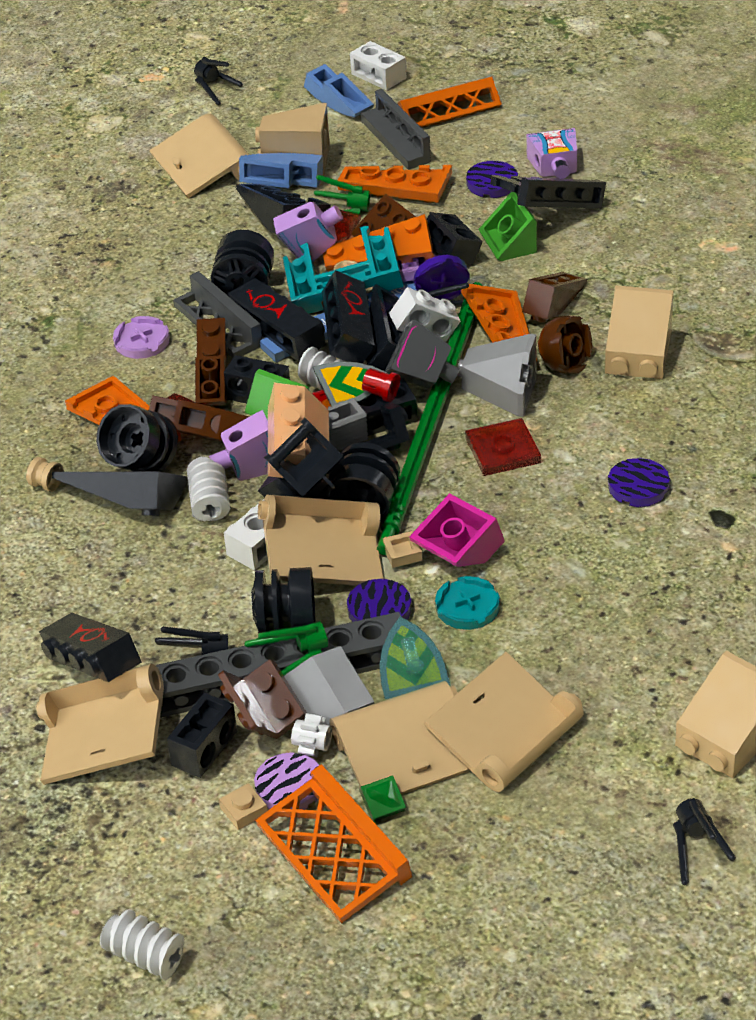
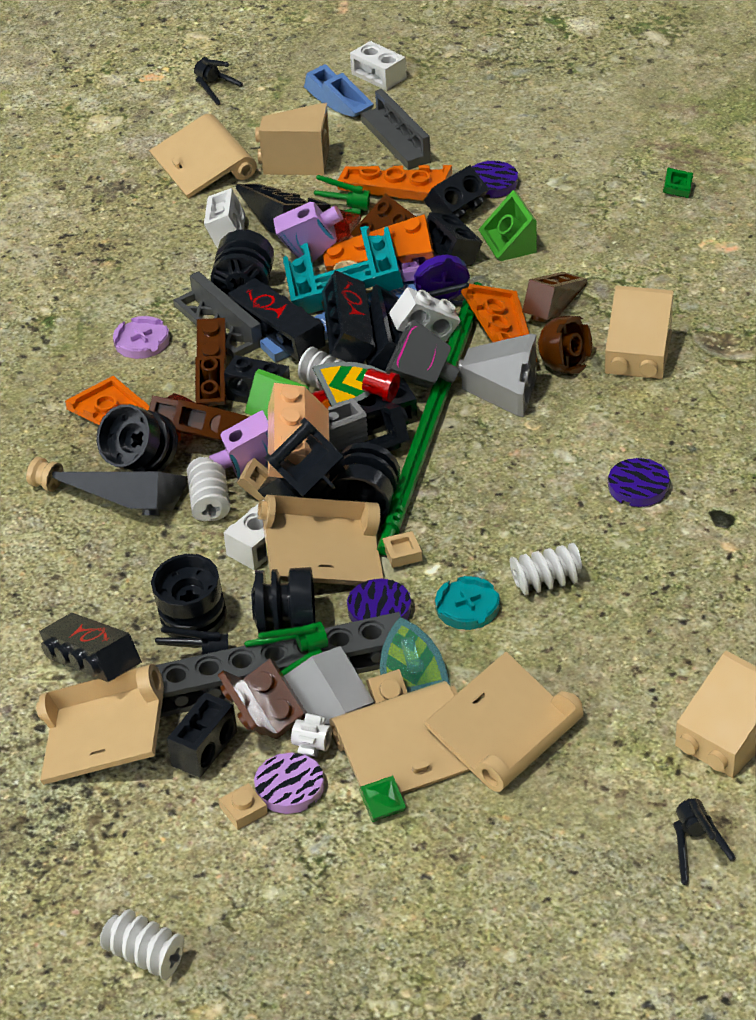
(189, 594): none -> black wheel
(223, 215): none -> white brick
(253, 477): none -> tan plate
(281, 169): medium blue slope -> none
(361, 830): orange fence -> none
(386, 686): none -> tan plate
(448, 97): orange fence -> none
(457, 193): none -> black brick
(459, 533): dark pink slope -> none
(503, 446): clear red tile -> none
(546, 568): none -> white piece
(553, 152): lavender torso -> none
(554, 191): black fence -> none
(677, 182): none -> green tile

